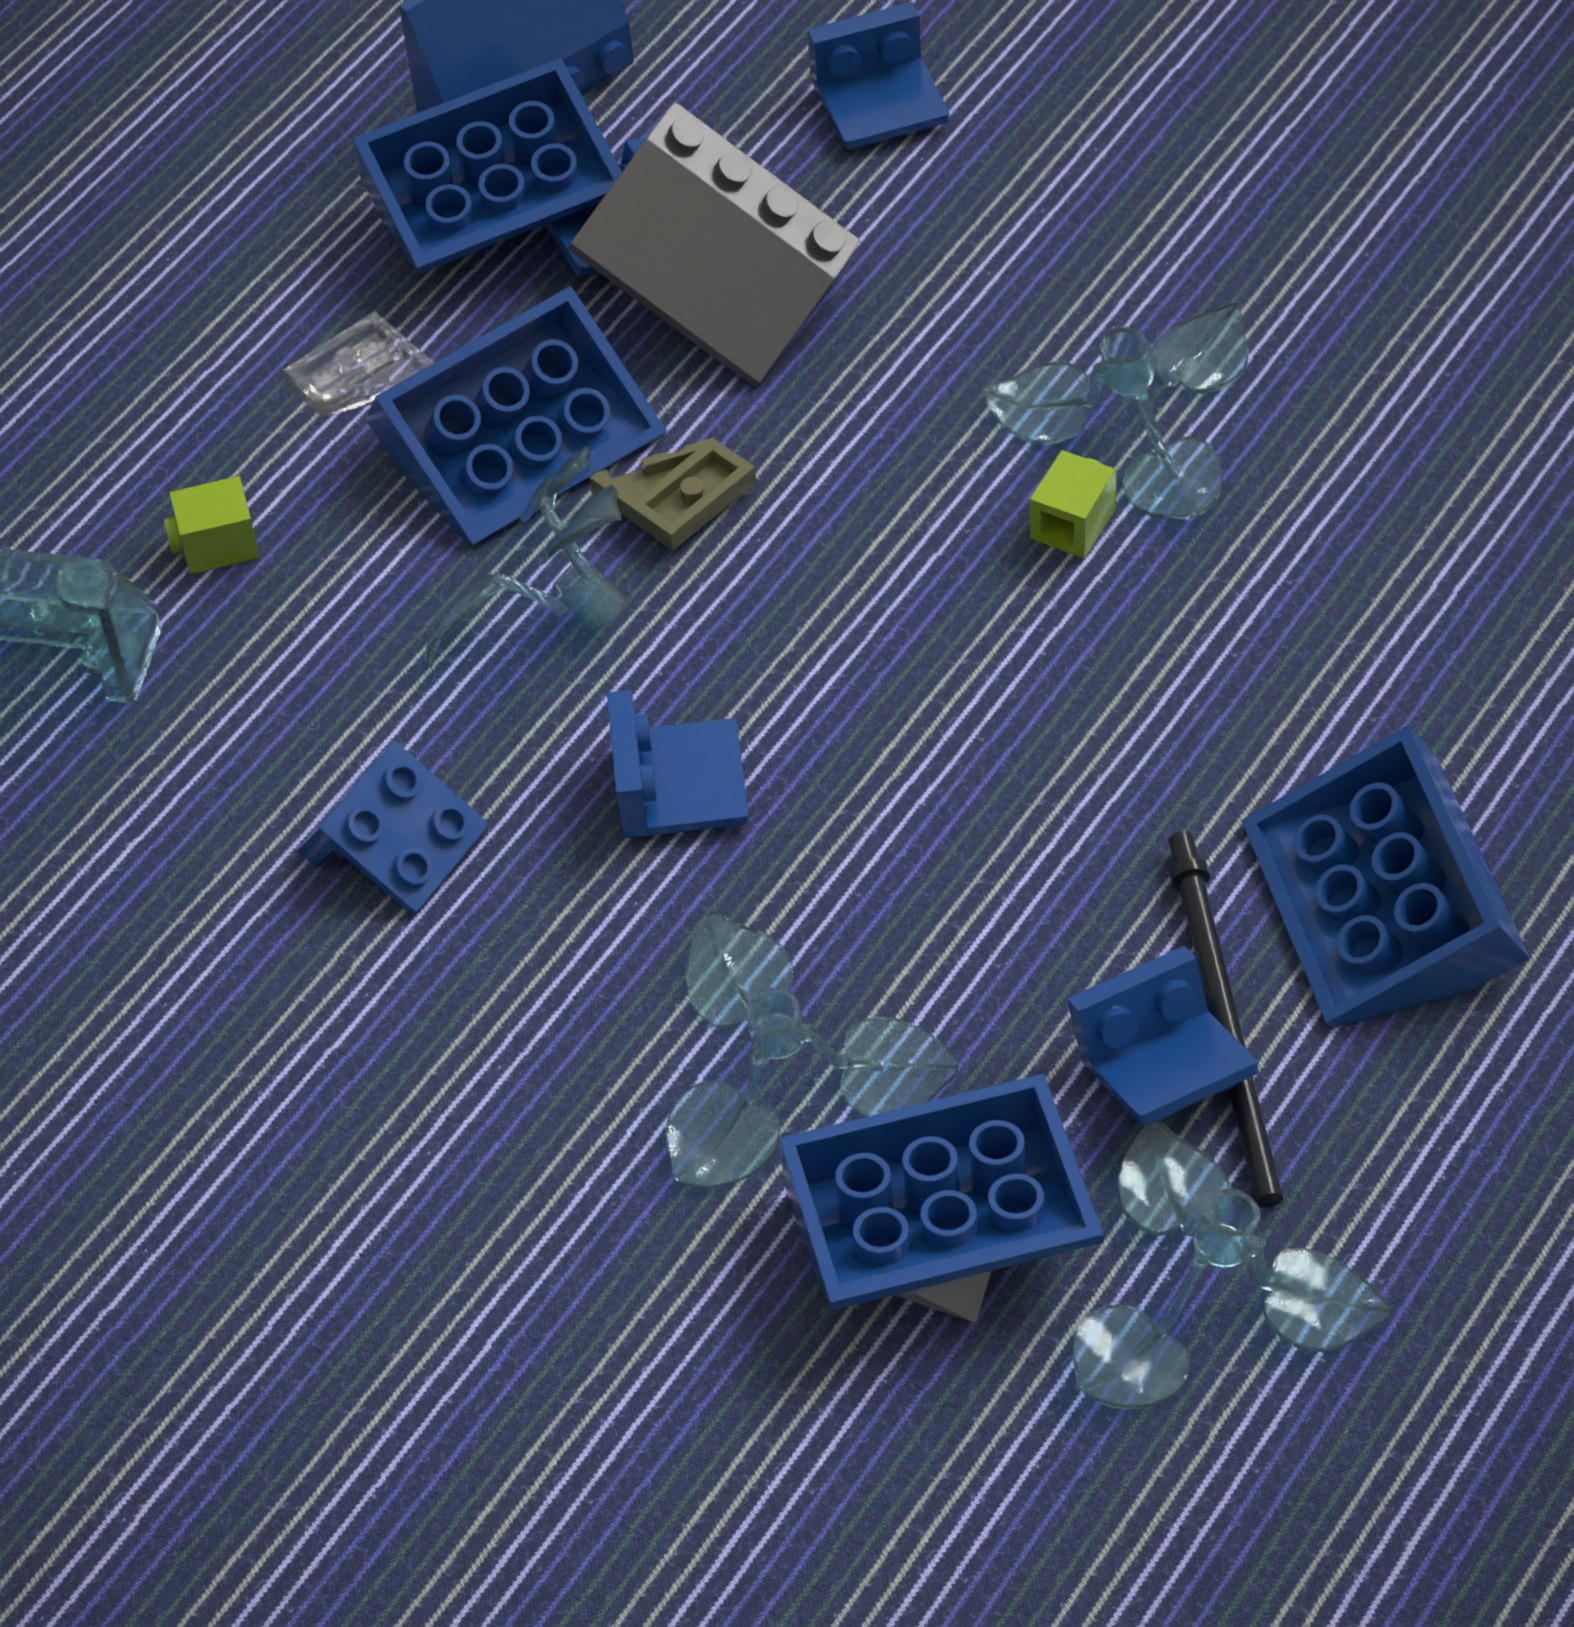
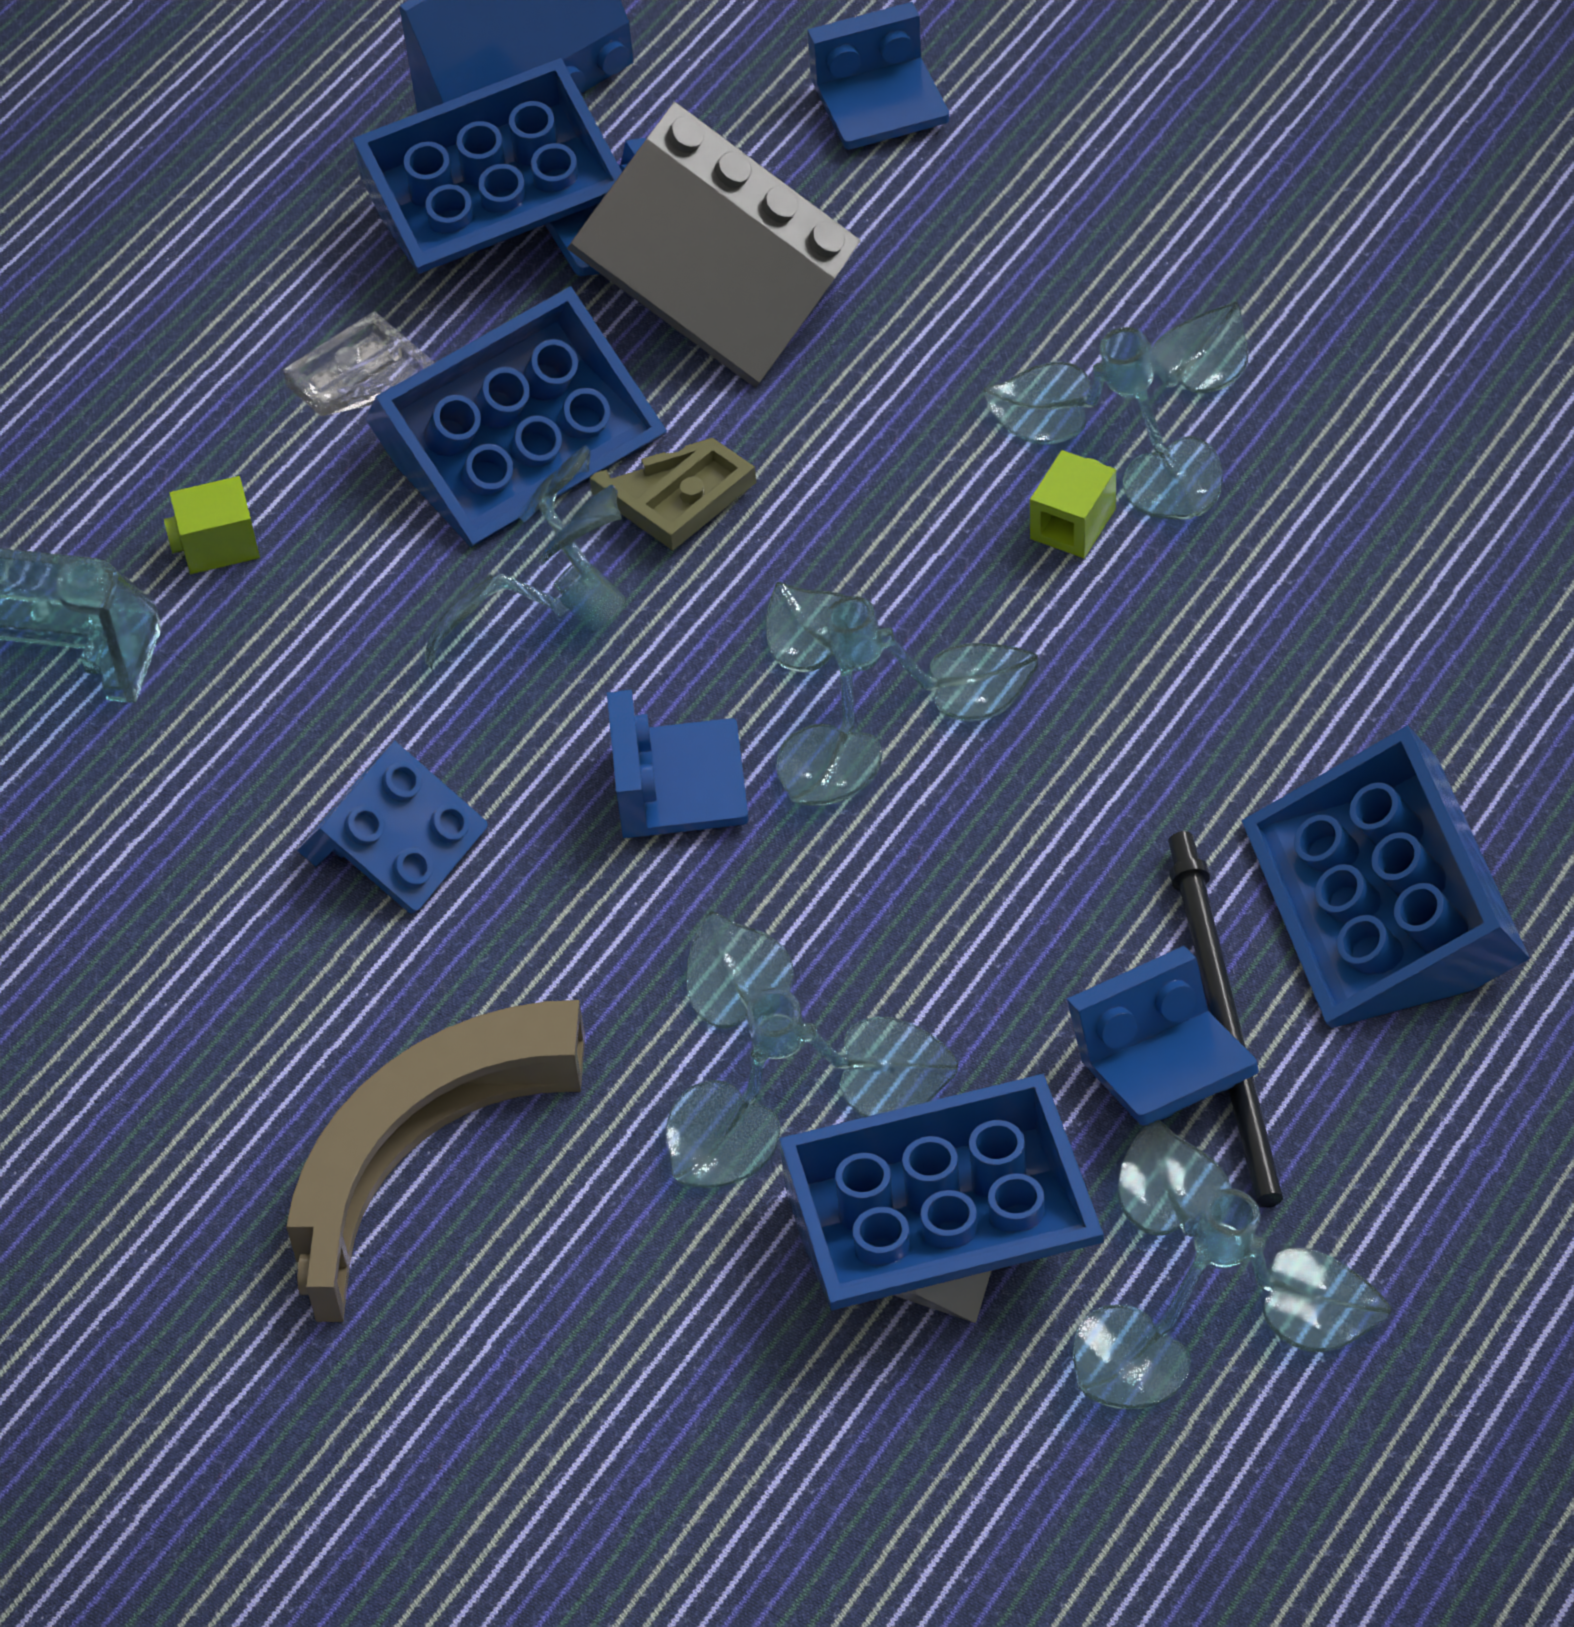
(402, 1104): none -> dark tan arch
(809, 626): none -> clear light blue plant

